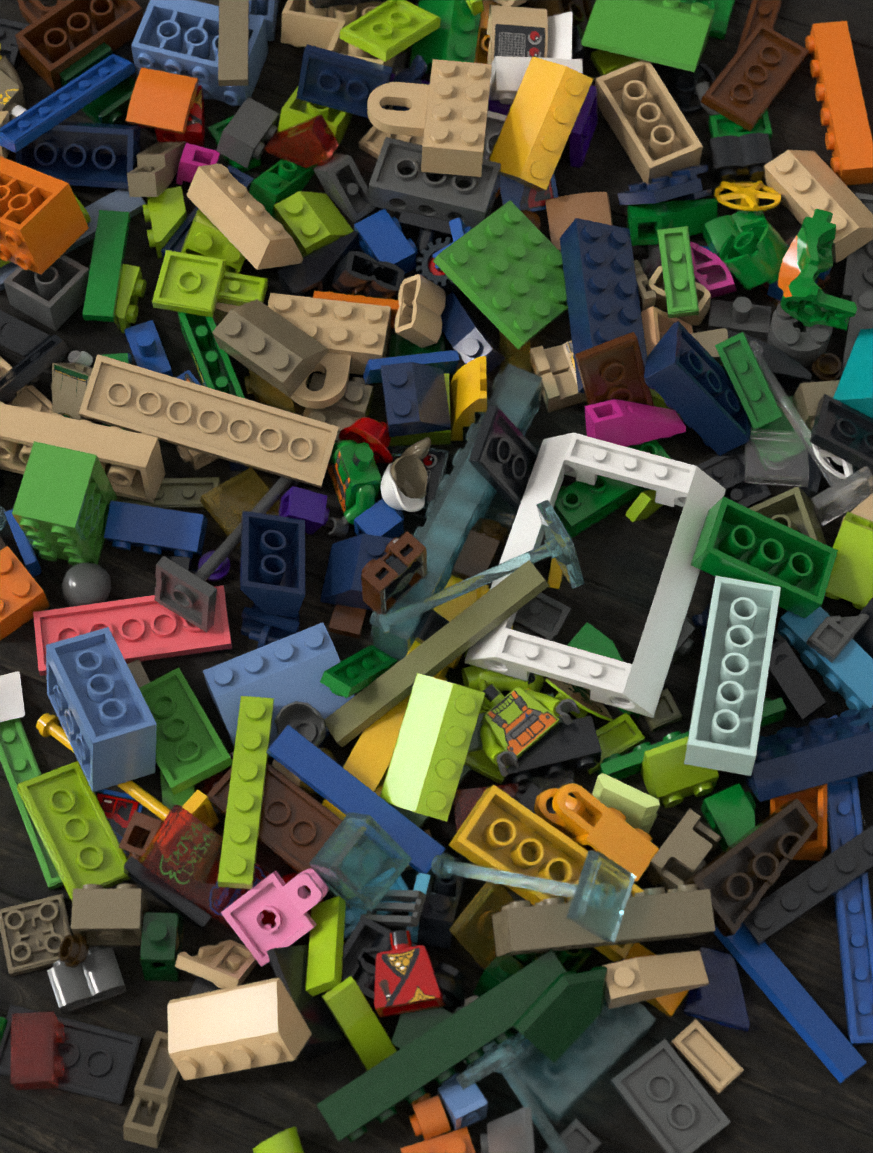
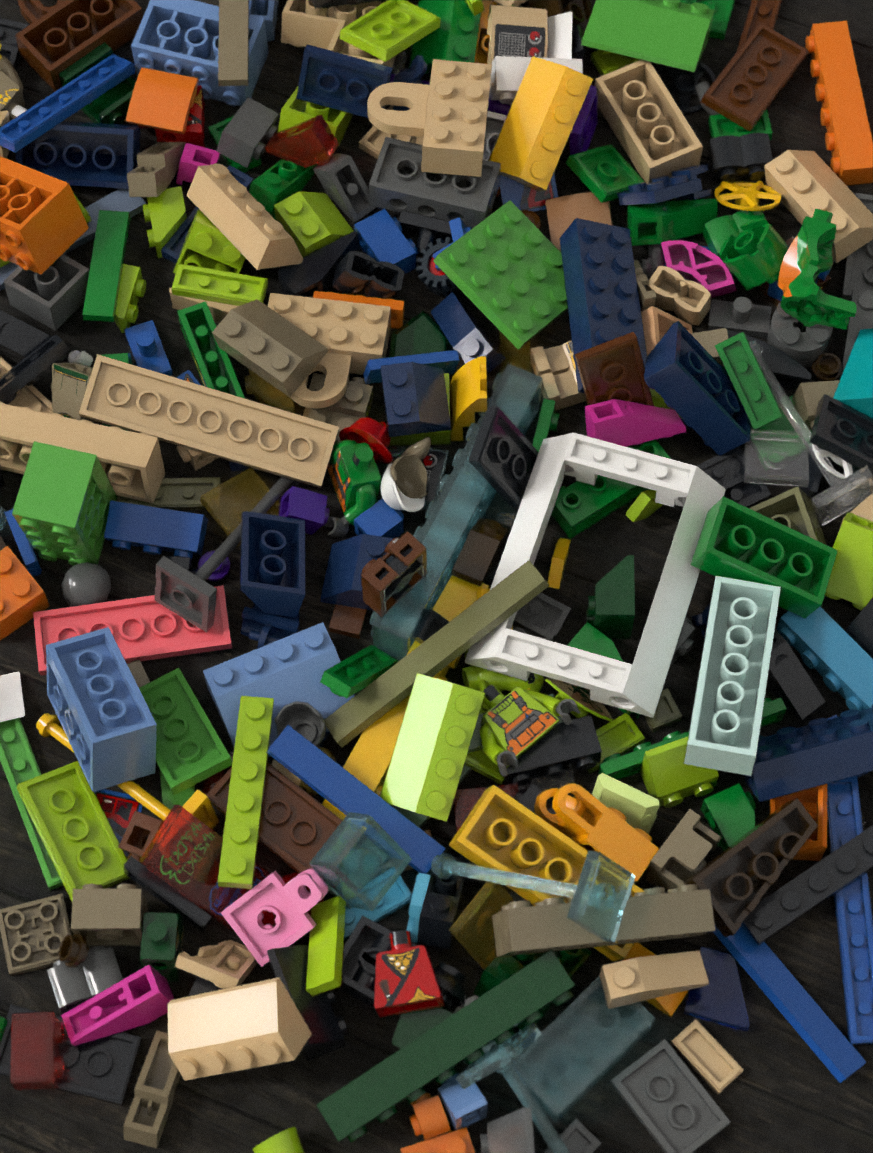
(120, 1007): none -> dark pink slope
(189, 283): lime tile -> none
(359, 1023): lime tile -> none
(394, 920): dark grey tile -> none
(420, 311): tan brick -> none
(547, 422): none -> green plate
(557, 545): clear light blue tile -> none
(564, 1011): dark green tile -> none
(603, 172): none -> green tile
(613, 602): none -> dark green slope
(678, 272): bright green tile -> none
(835, 634): dark grey tile -> none

